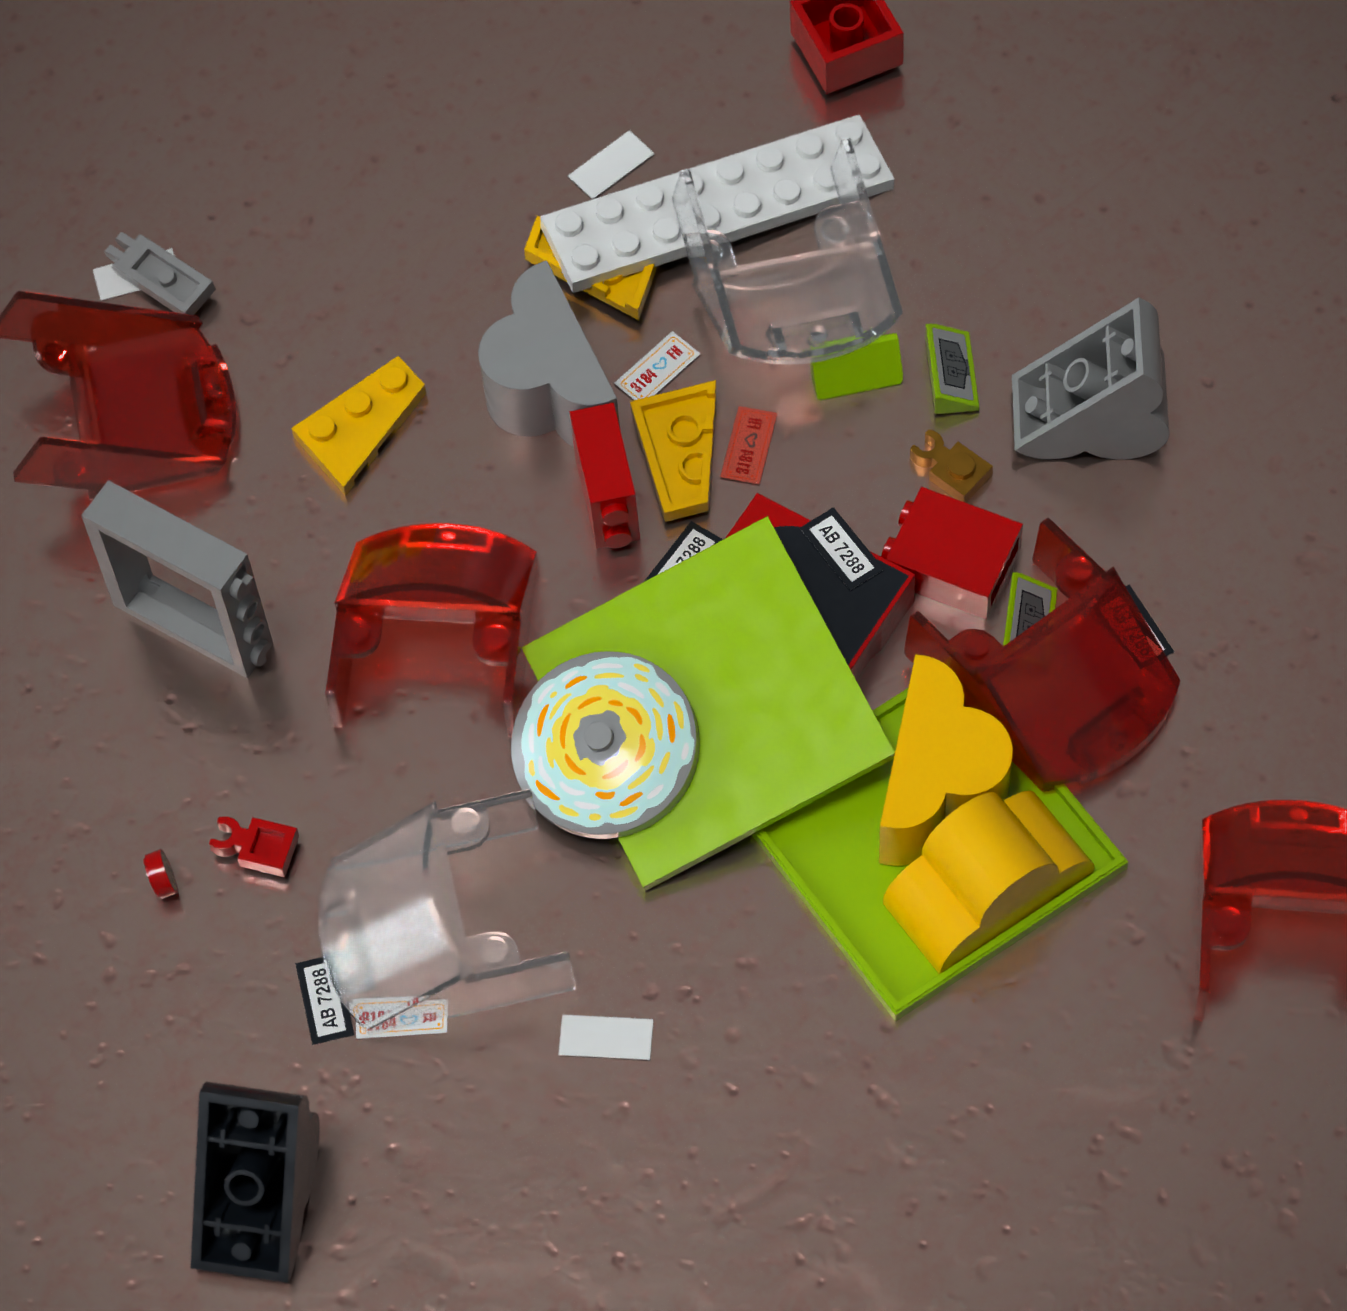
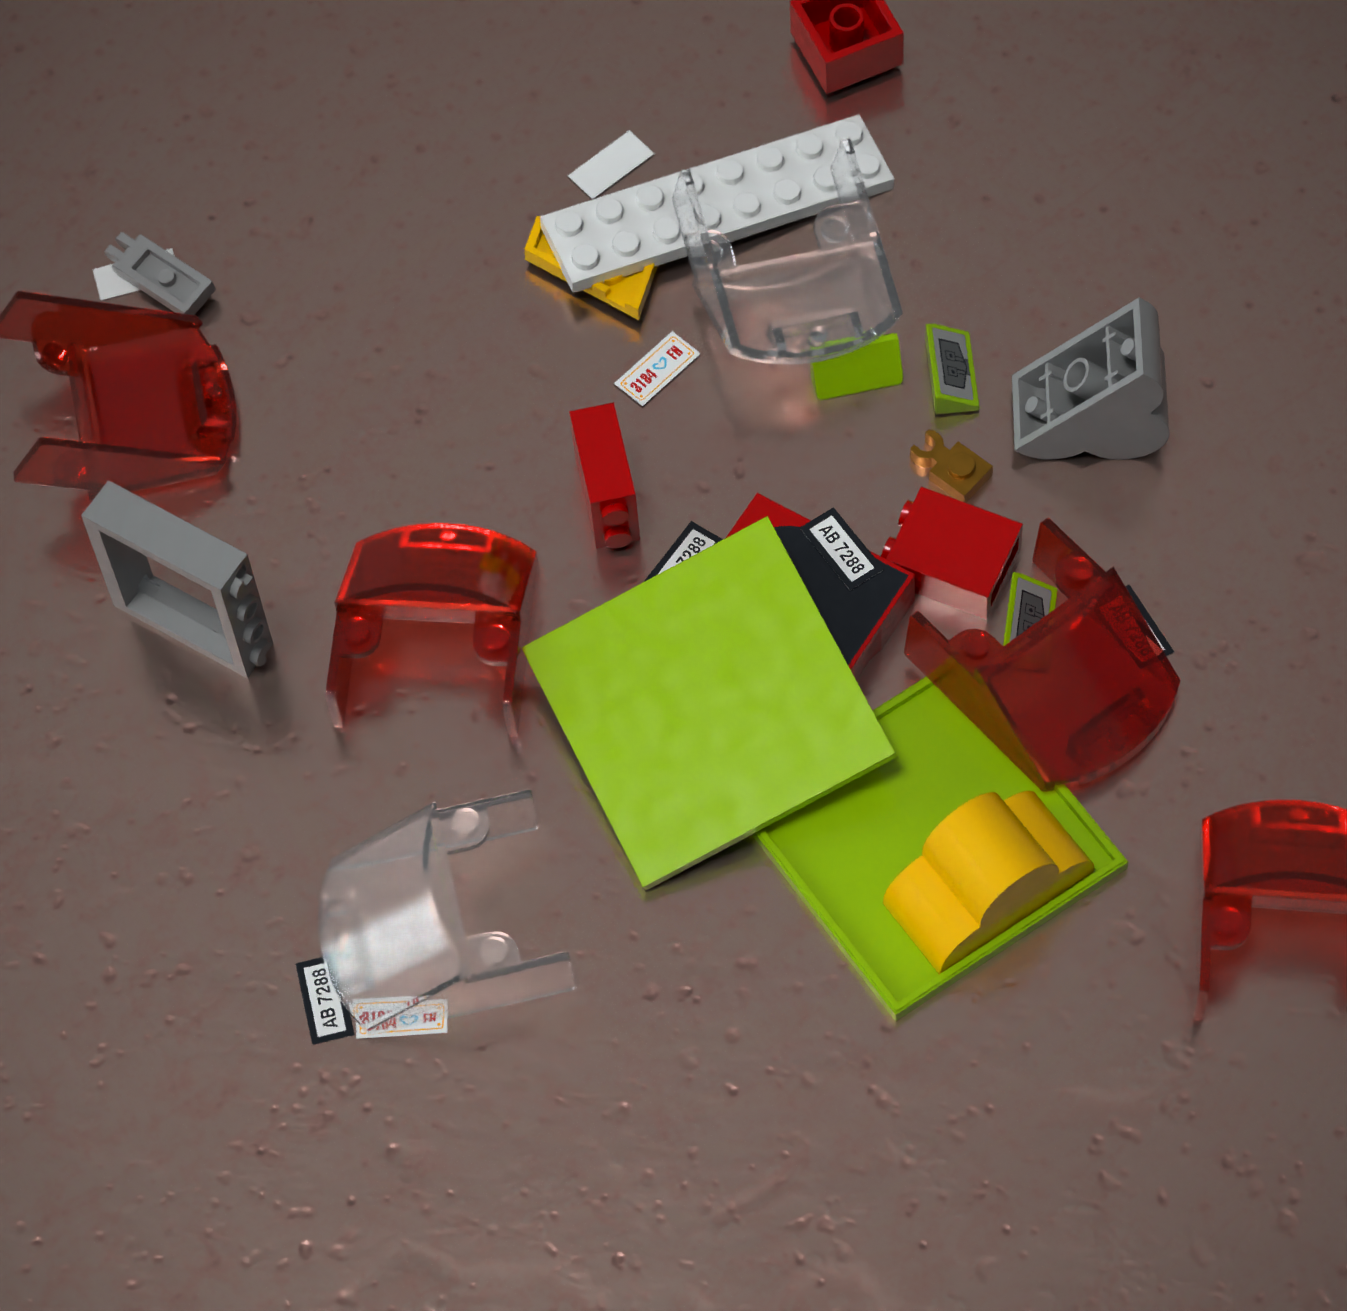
(160, 874): red tile -> none
(251, 1180): black brick -> none
(261, 847): red plate -> none
(356, 423): yellow wing -> none
(540, 361): light grey brick -> none
(605, 744): dish -> none
(606, 1037): white sticker -> none
(678, 446): yellow wing -> none
(748, 445): clear red sticker -> none
(939, 761): yellow brick -> none

